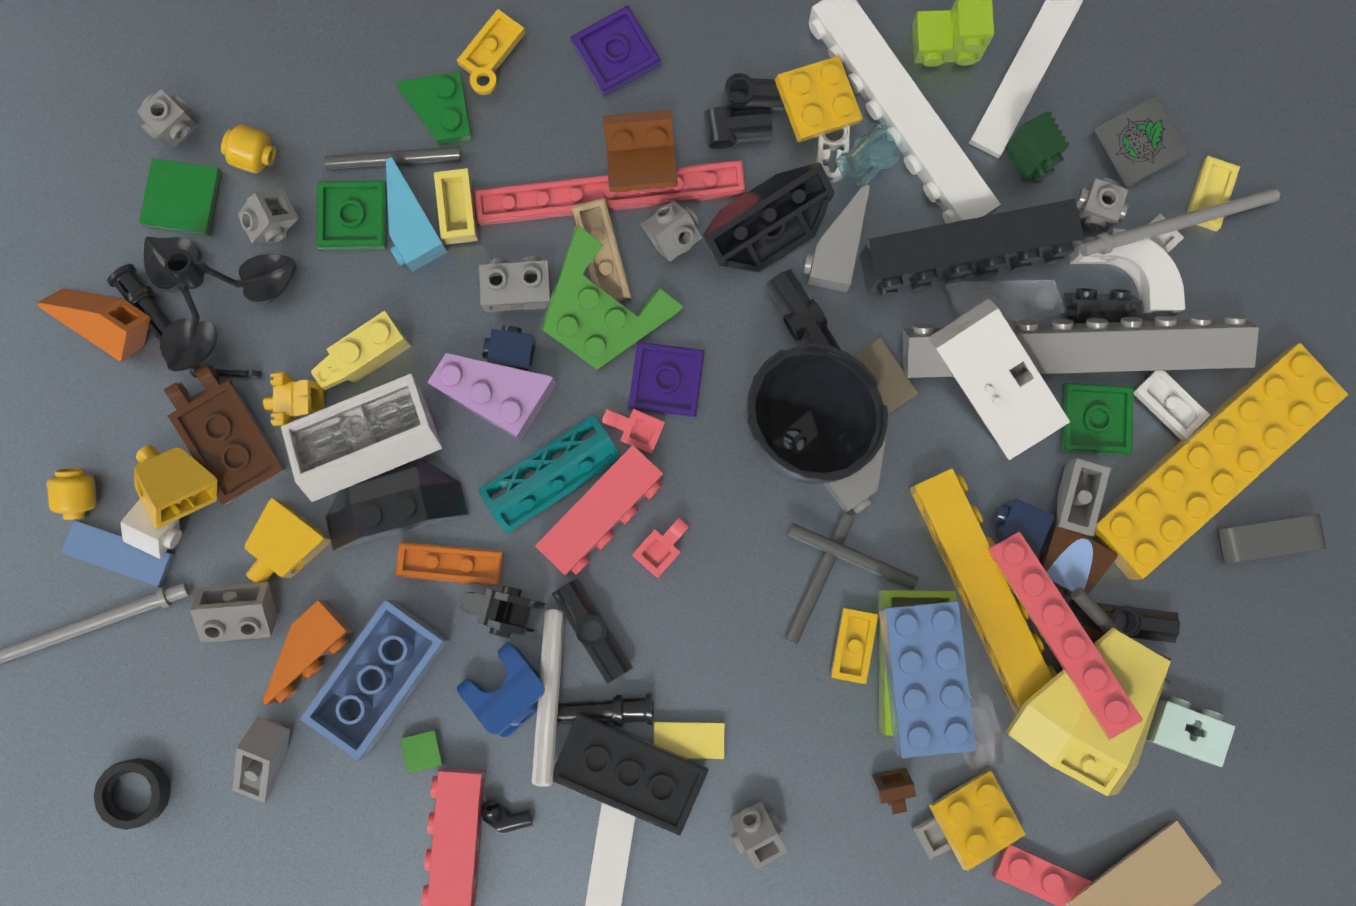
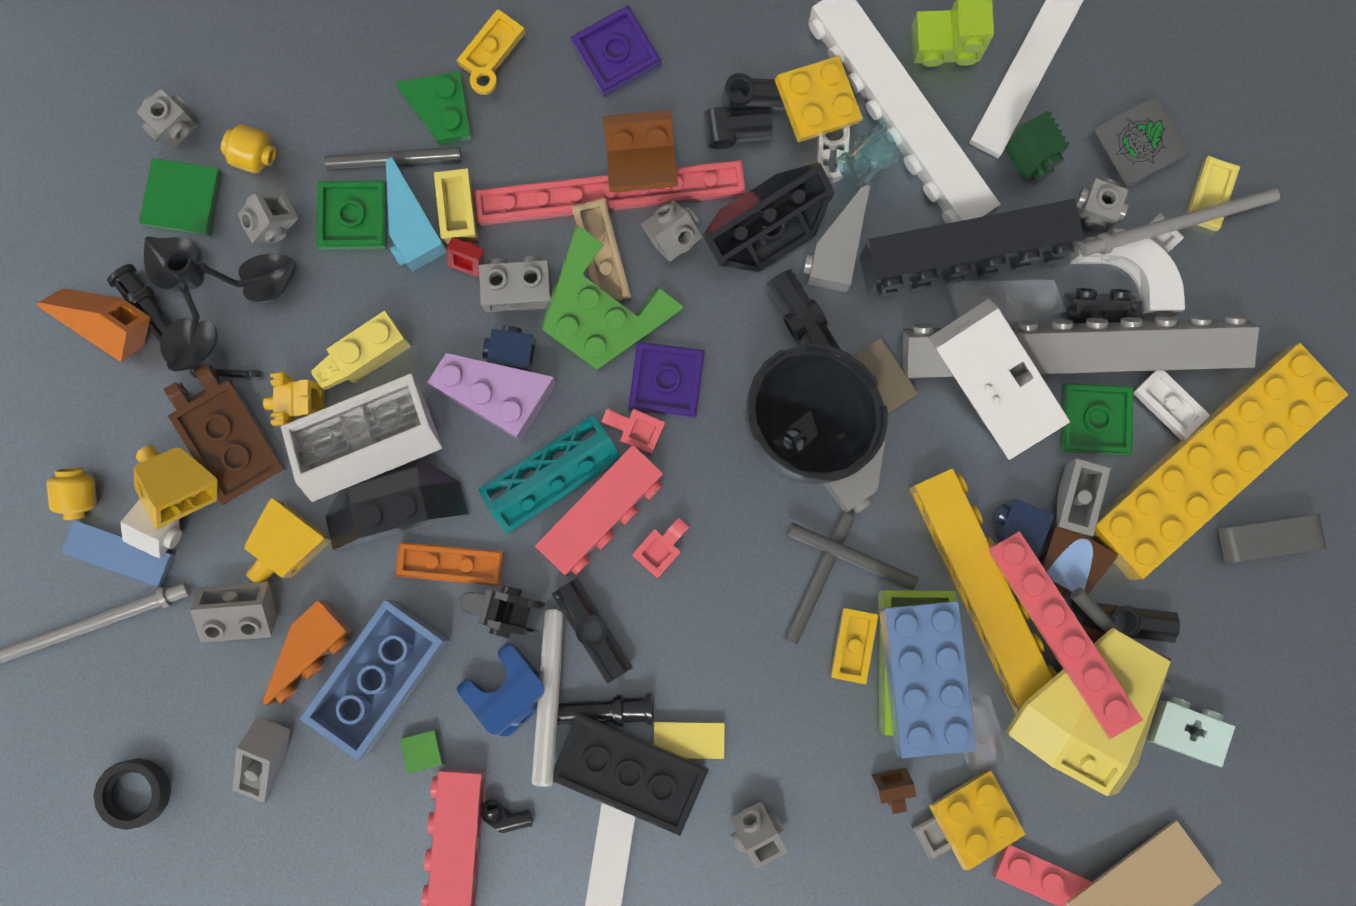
(465, 256): none -> red plate

